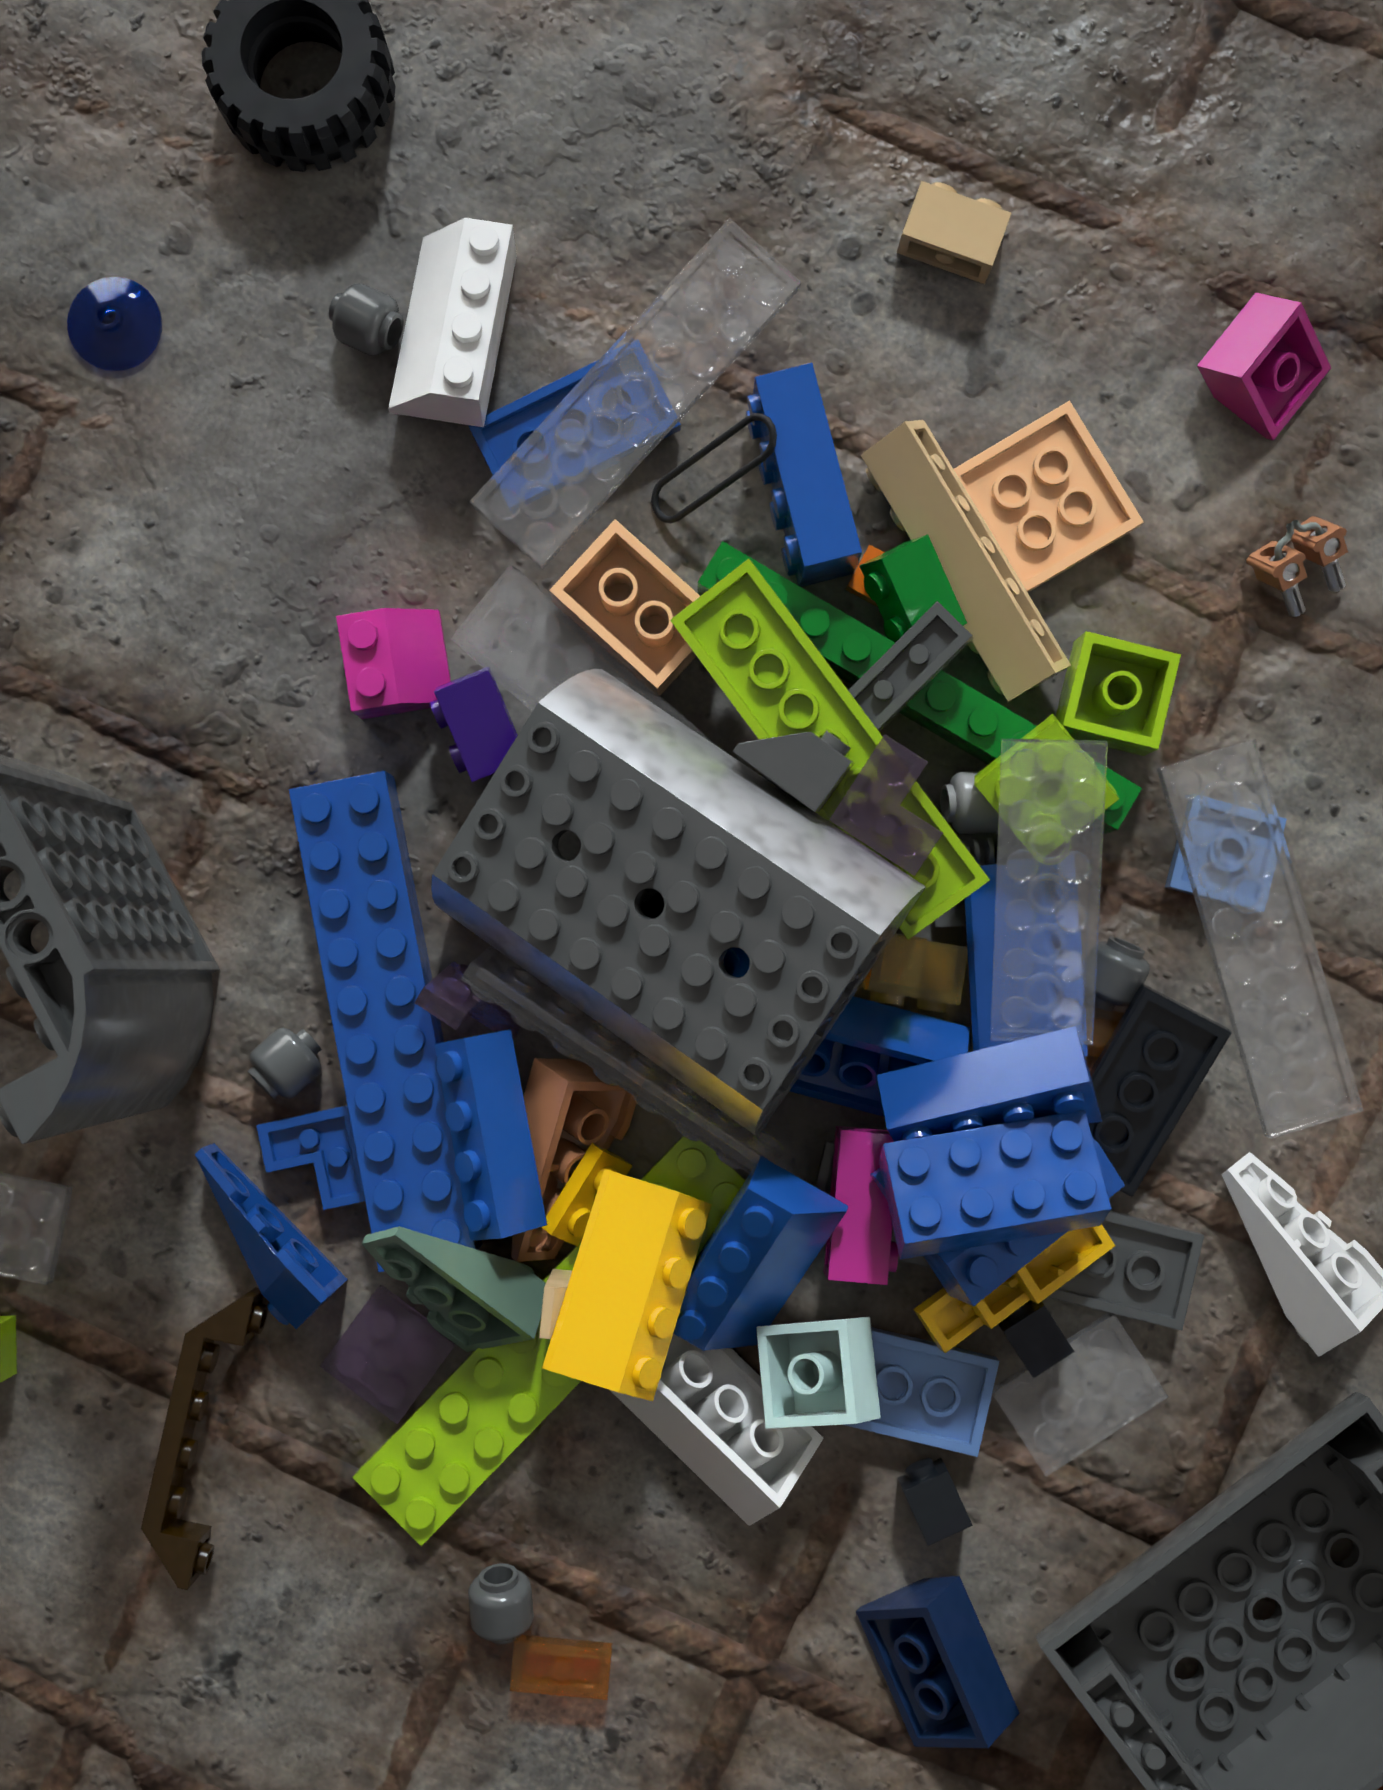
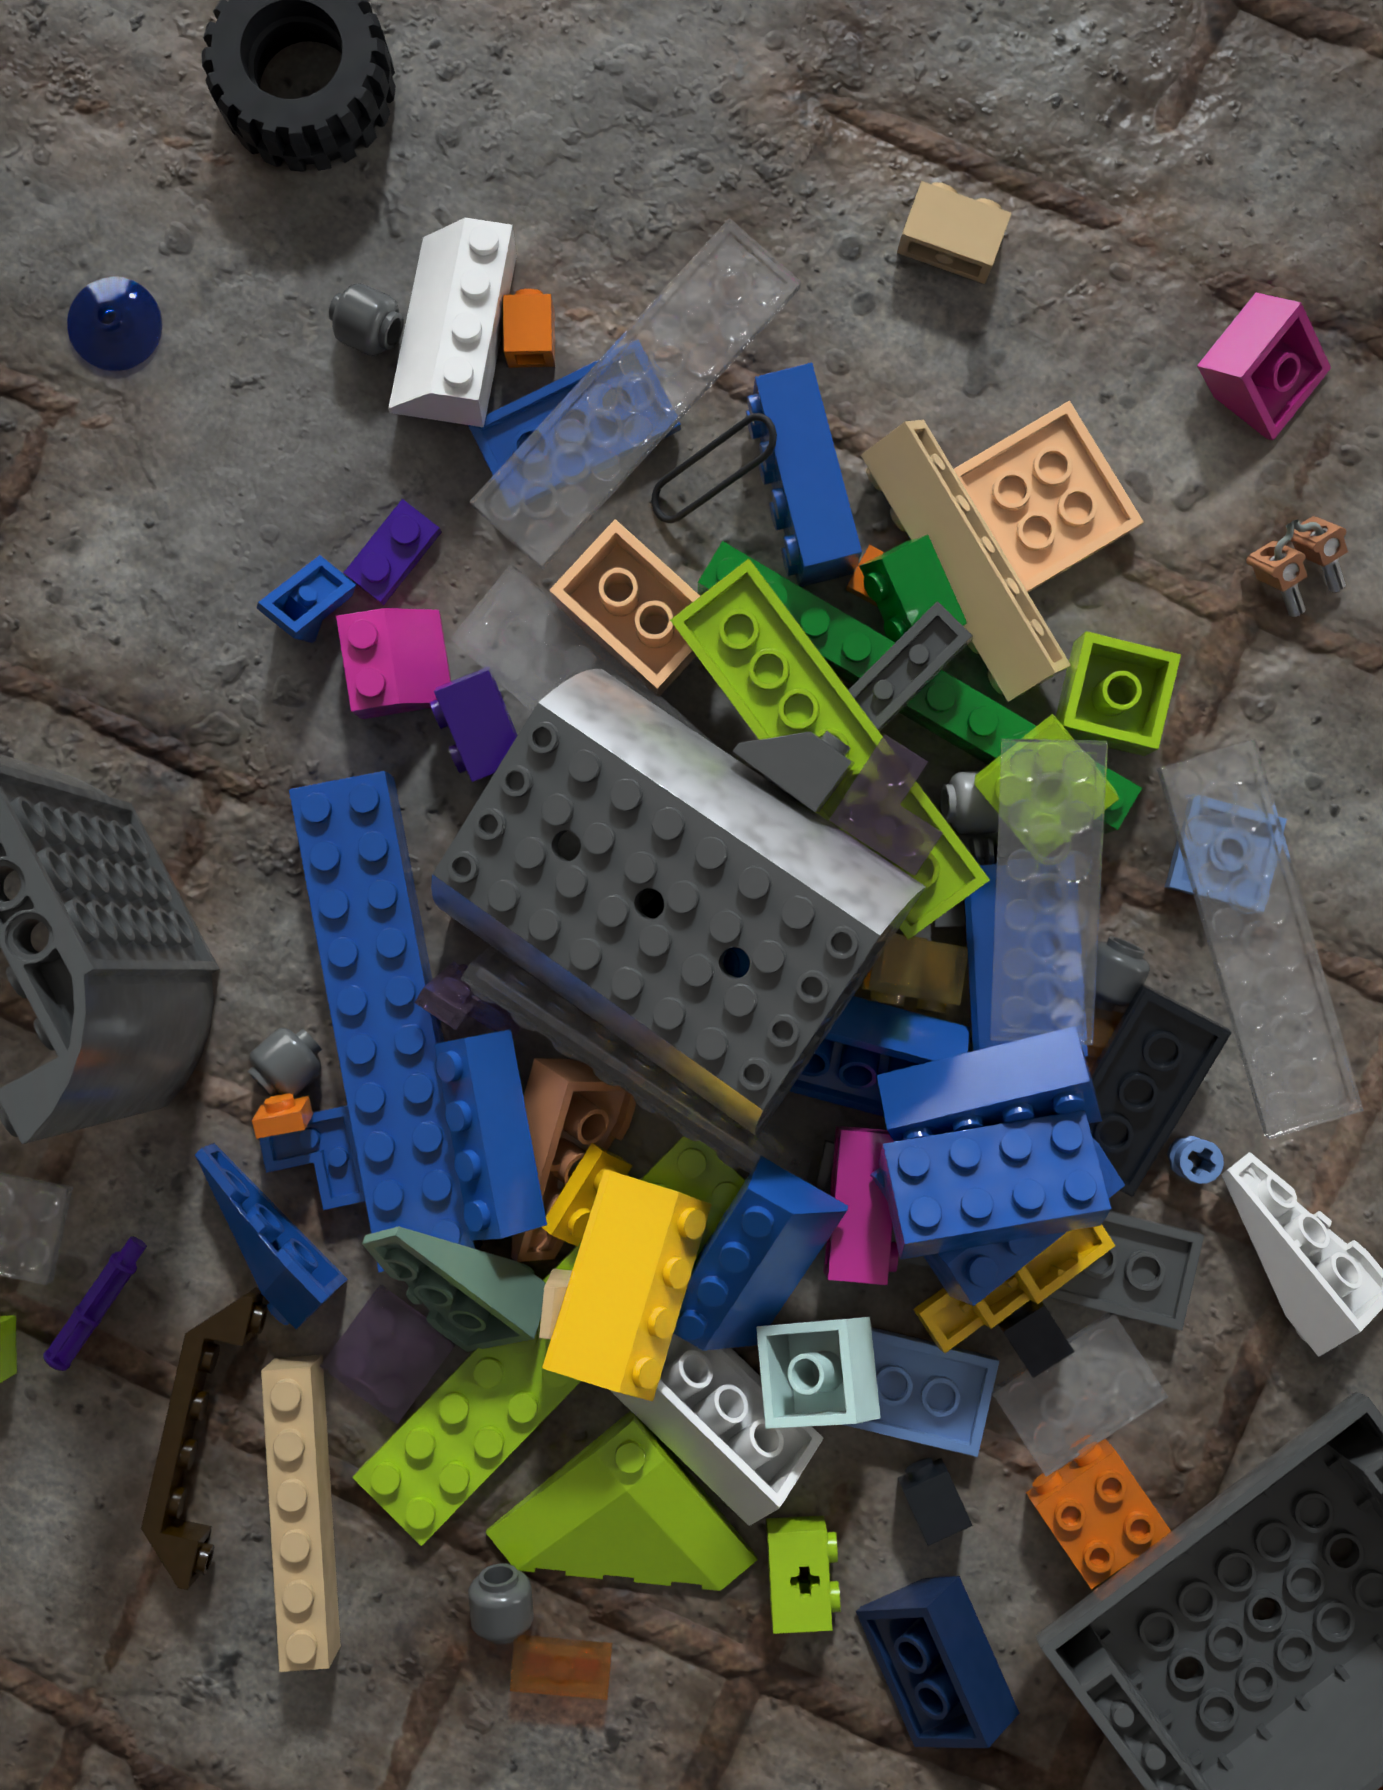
(94, 1305): none -> dark purple piece
(282, 1115): none -> orange plate
(300, 1513): none -> tan brick
(307, 599): none -> blue slope
(392, 552): none -> dark purple plate
(529, 329): none -> orange brick
(624, 1513): none -> lime slope
(795, 1602): none -> lime brick
(1098, 1512): none -> orange brick
(1211, 1157): none -> medium blue bush

